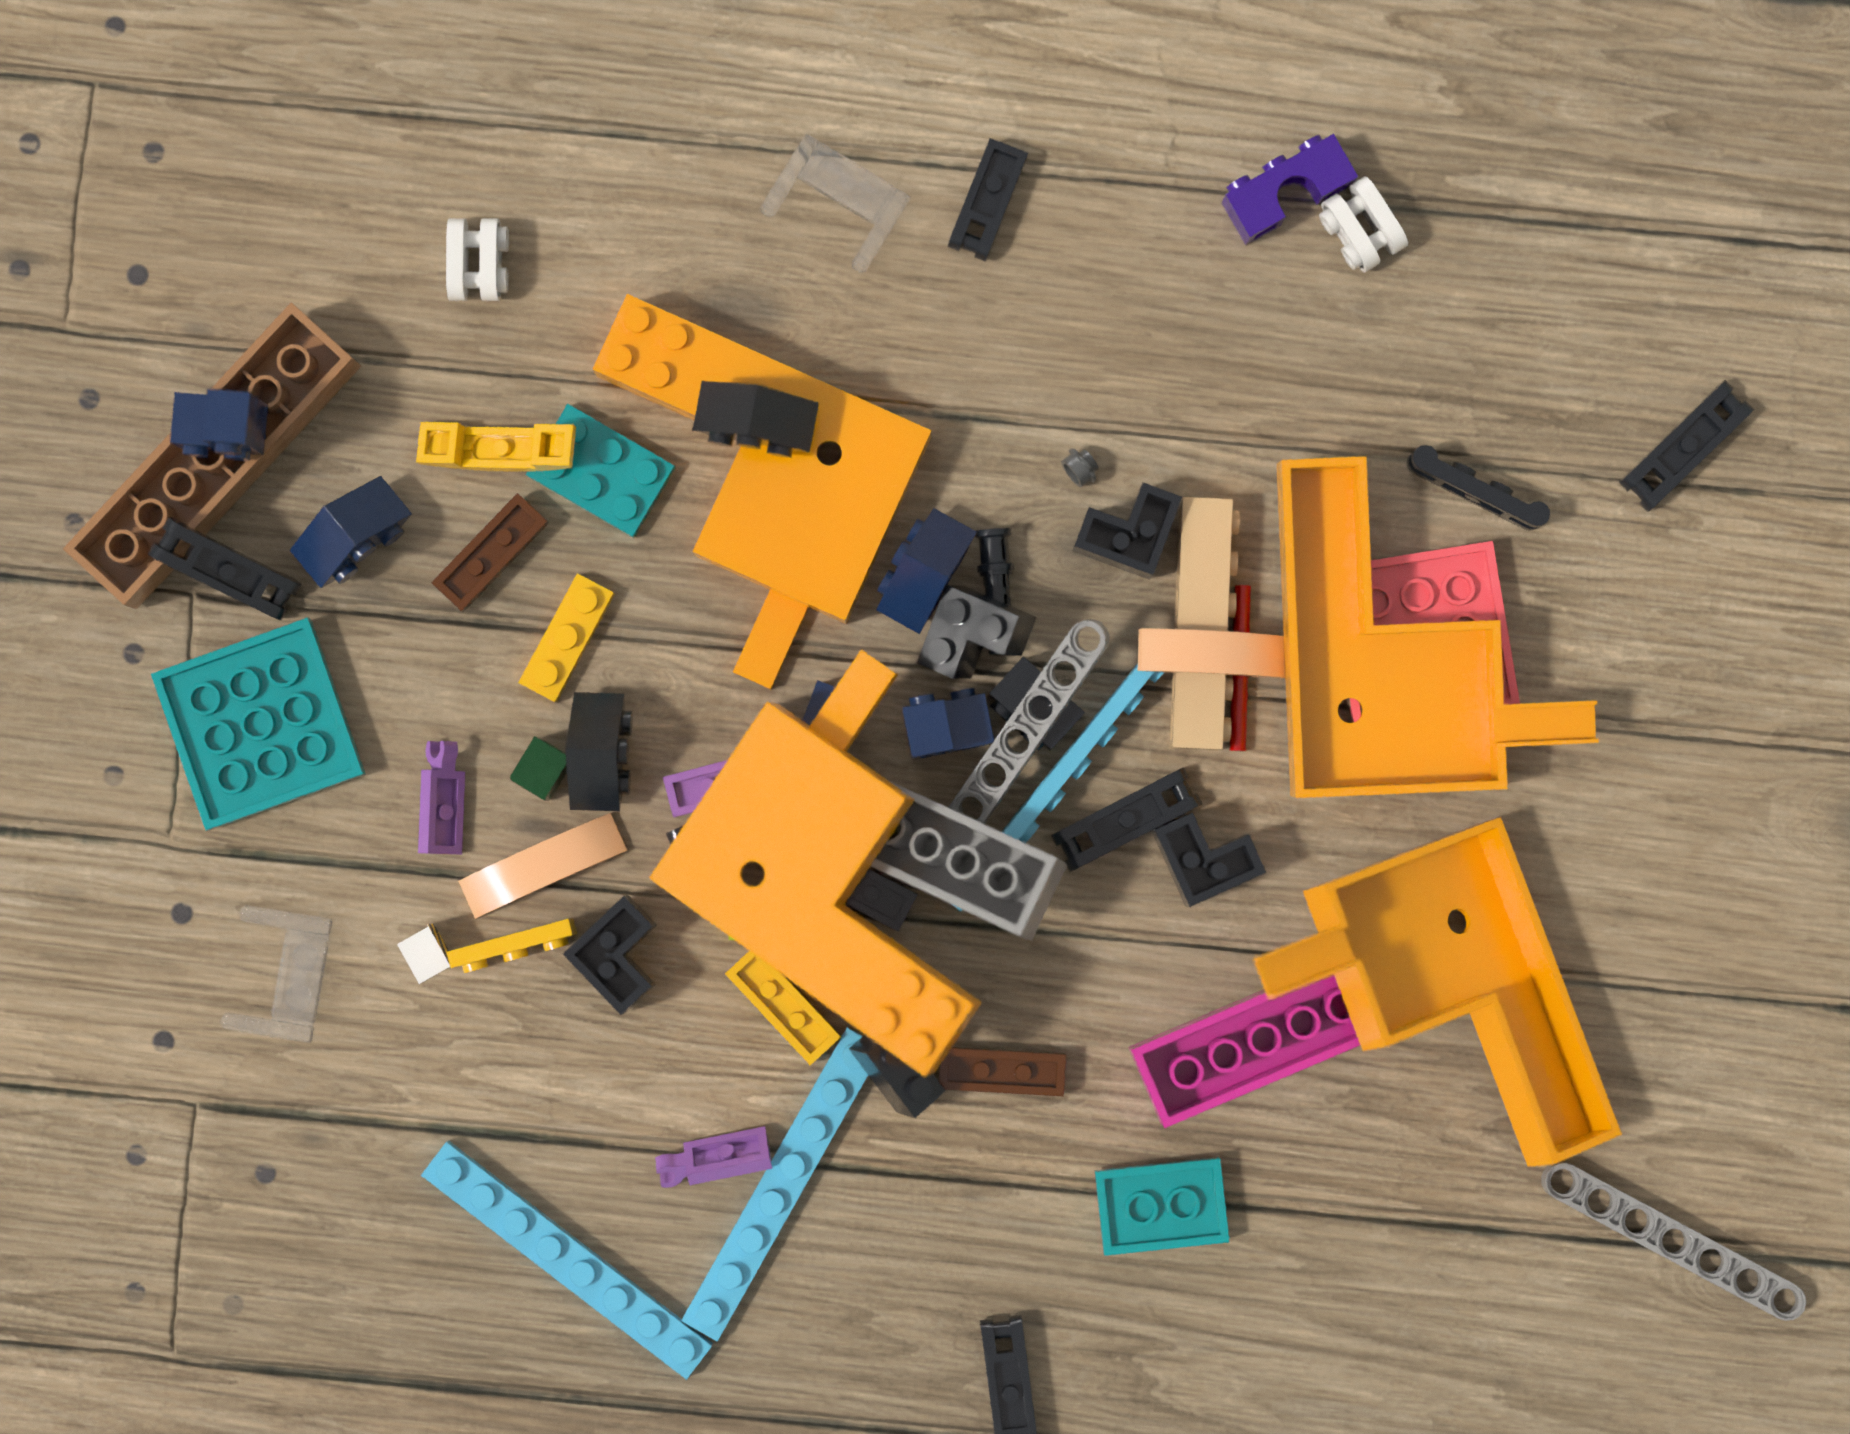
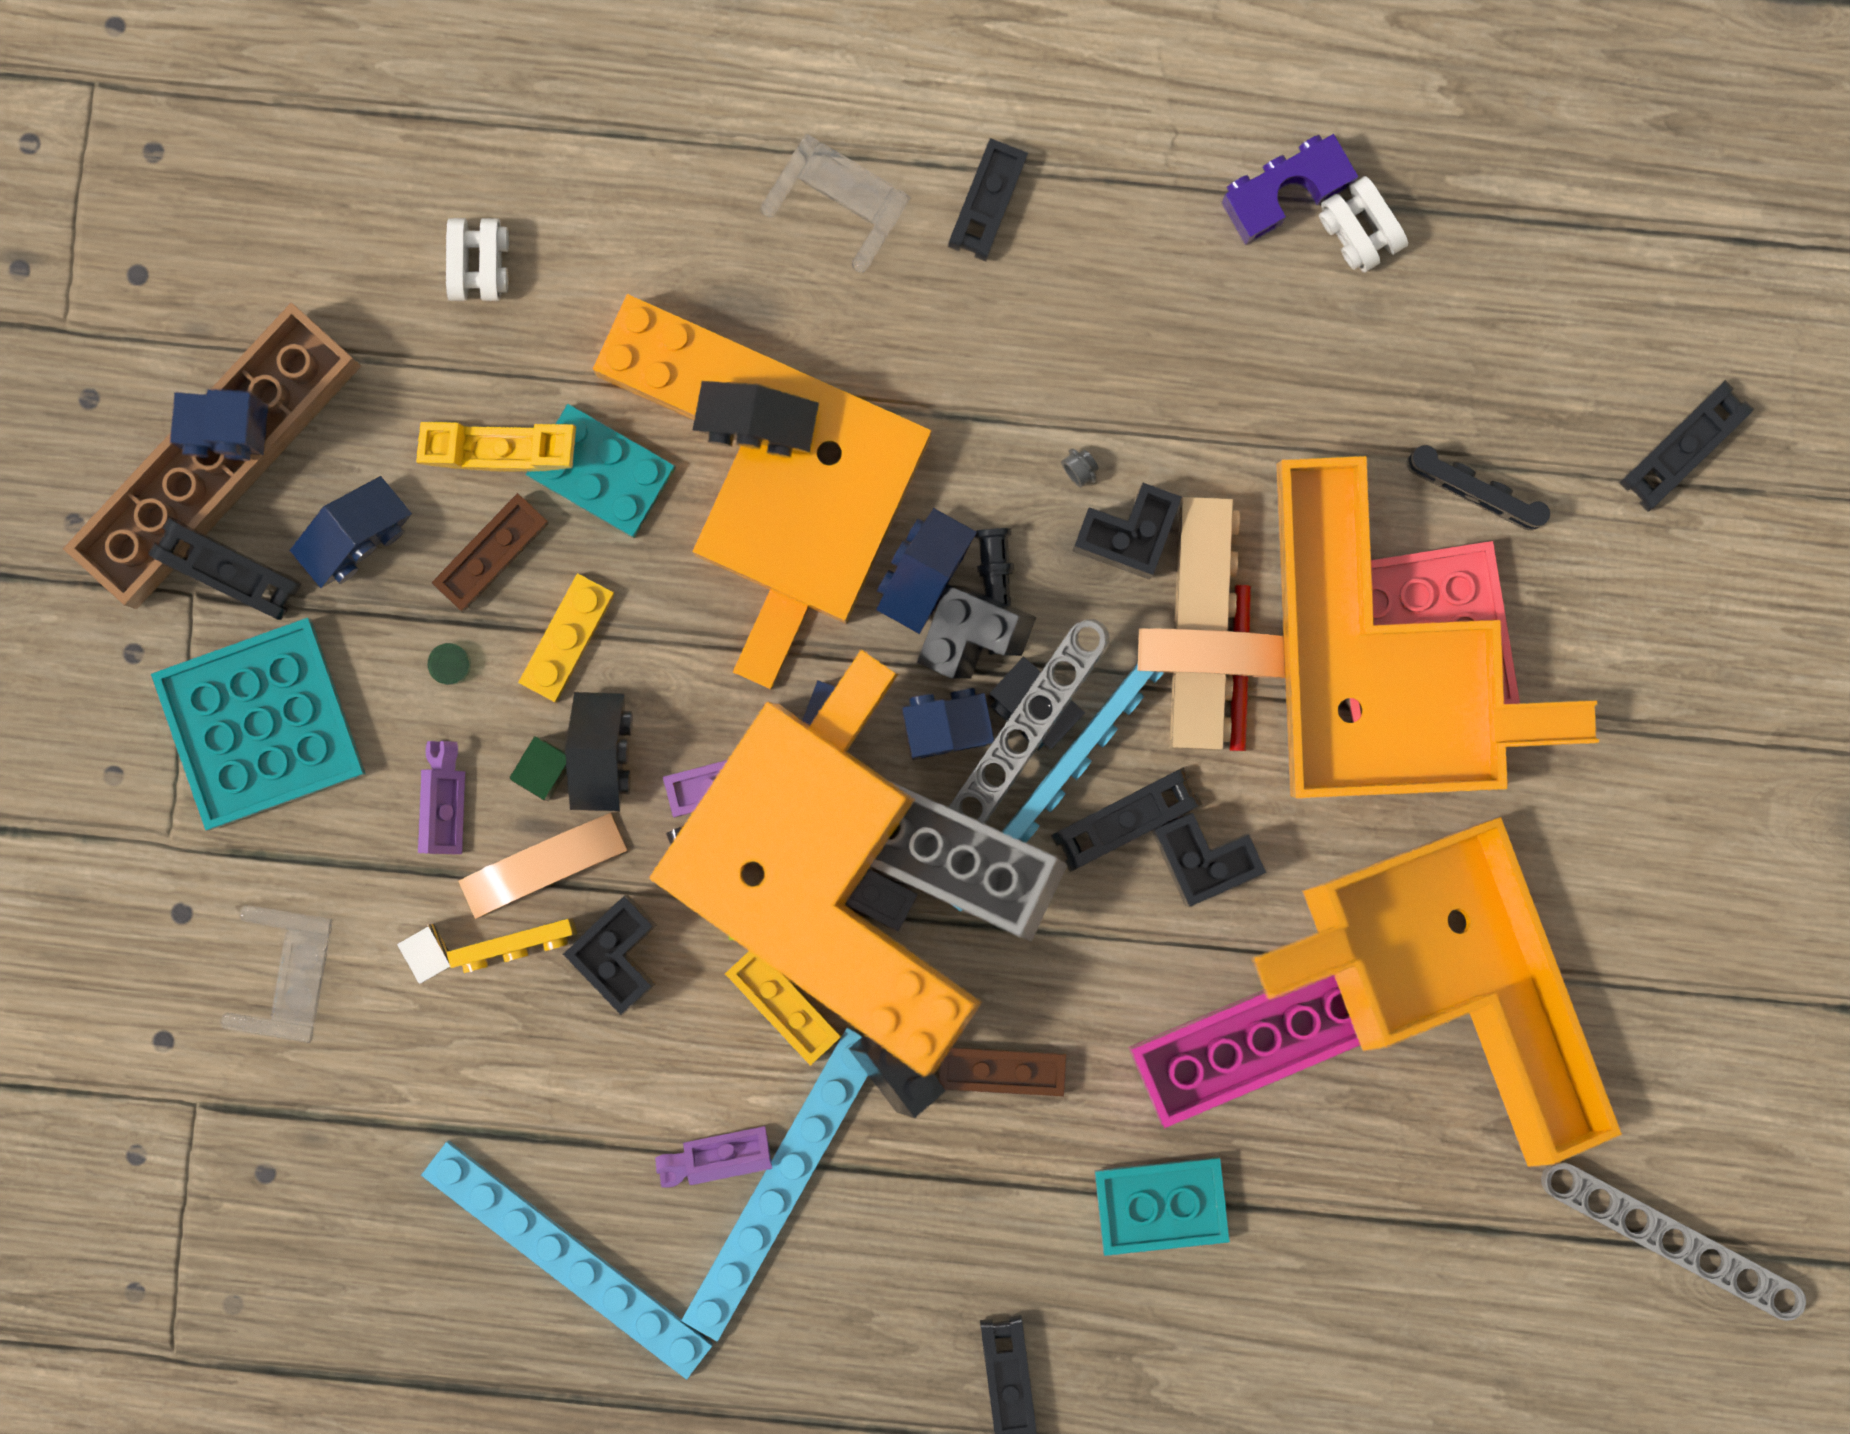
(449, 664): none -> clear green tile

